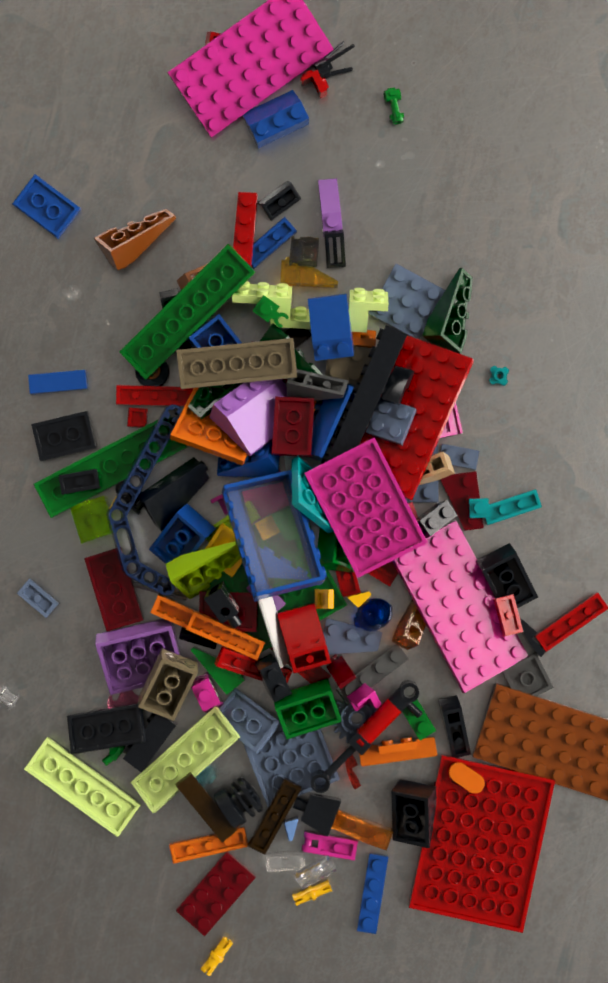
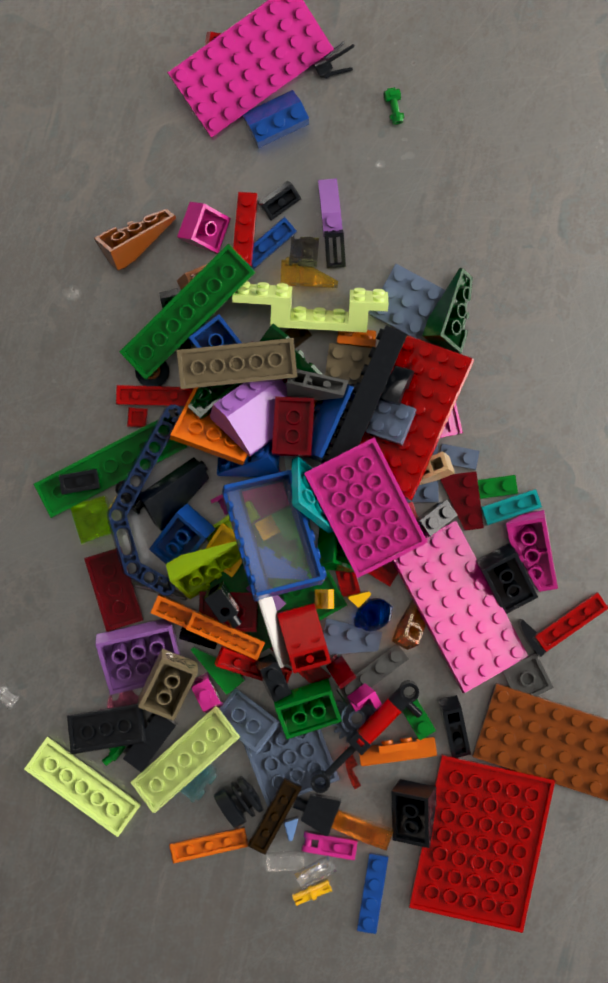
(38, 598): sand blue plate -> none
(46, 206): blue tile -> none
(57, 382): blue tile -> none
(64, 436): black plate -> none
(203, 227): none -> dark pink slope
(205, 806): dark brown tile -> none
(215, 893): dark red plate -> none
(216, 956): yellow pin -> none
(268, 309): green plate -> none
(319, 83): red bracket -> none
(330, 327): blue slope -> none
(466, 777): orange tile -> none
(479, 508): teal plate -> none
(496, 380): teal plate -> none
(497, 486): none -> green plate
(508, 615): plate -> none
(532, 543): none -> dark pink wedge

